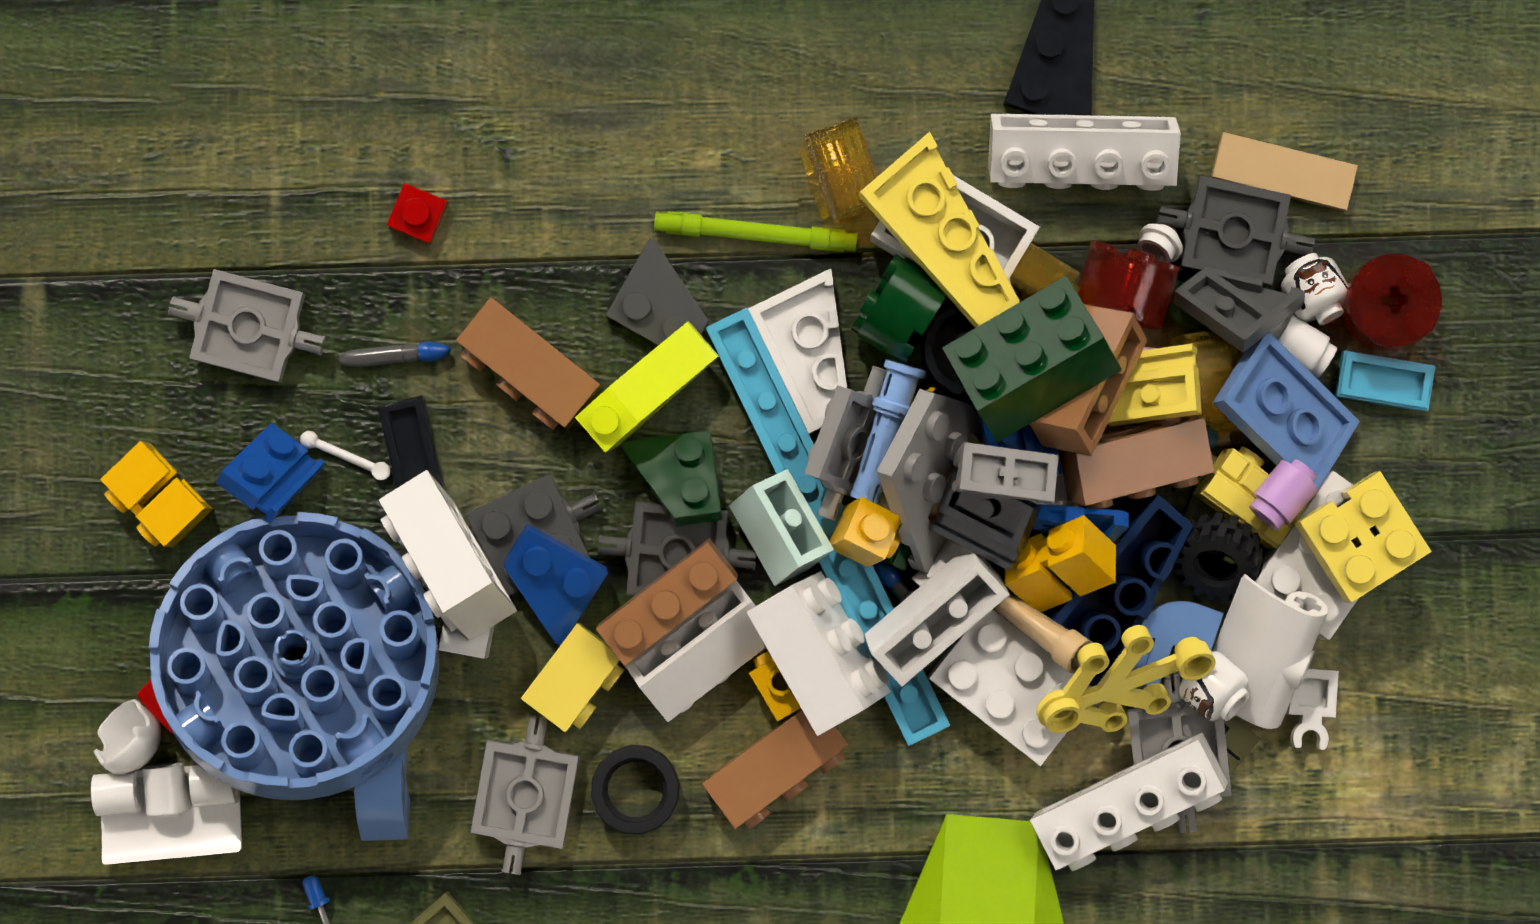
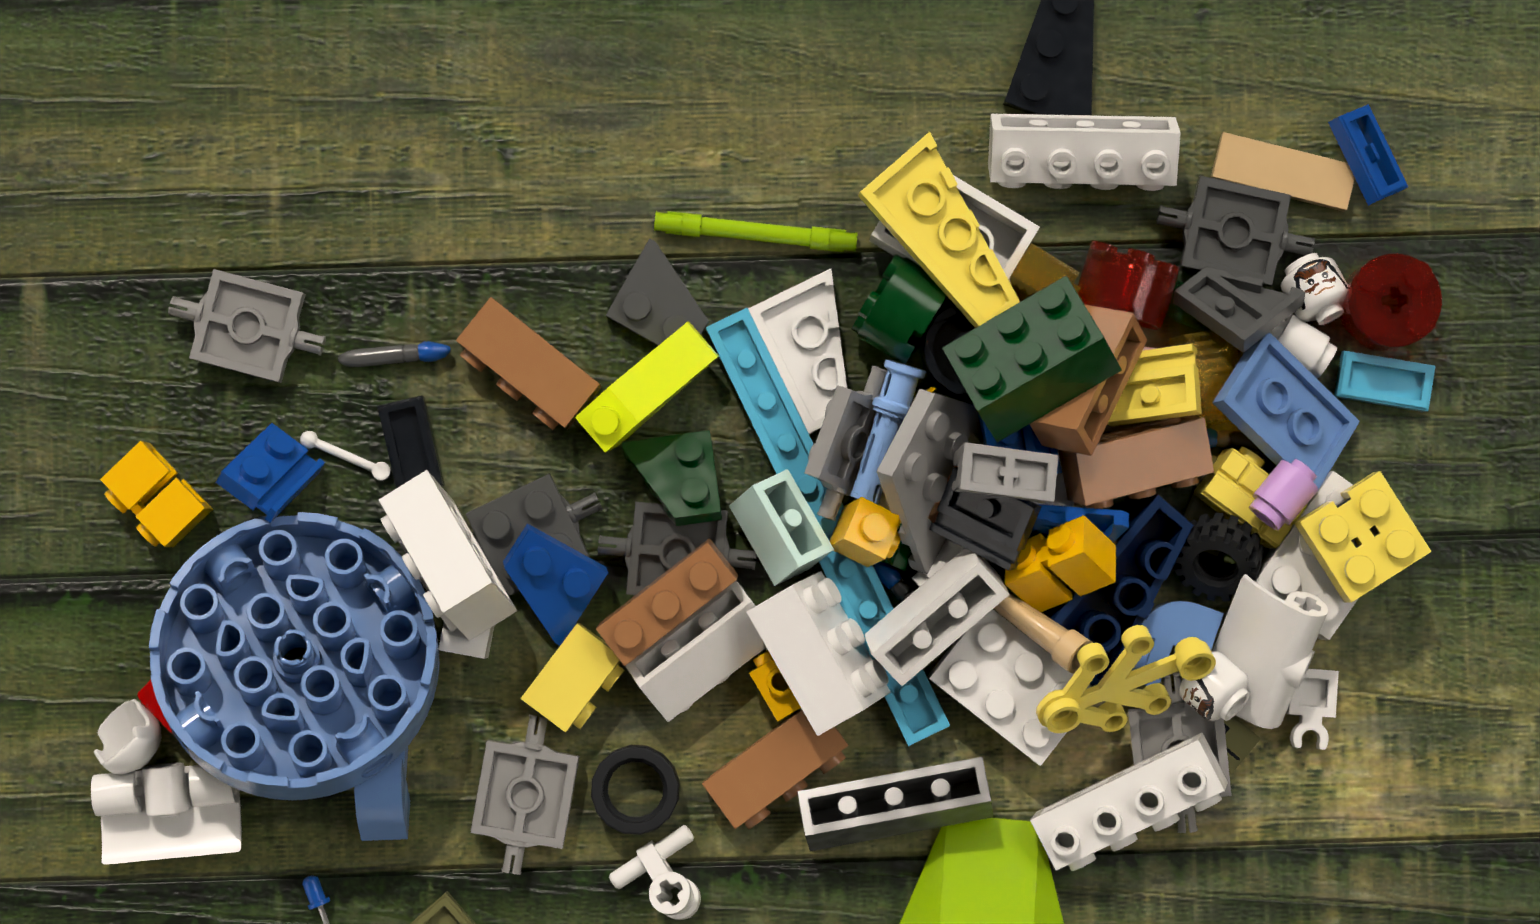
(417, 213): red plate -> none
(652, 859): none -> white piece
(841, 169): clear yellow brick -> none
(895, 804): none -> dark grey brick
(1160, 241): white plate -> none
(1368, 154): none -> blue tile

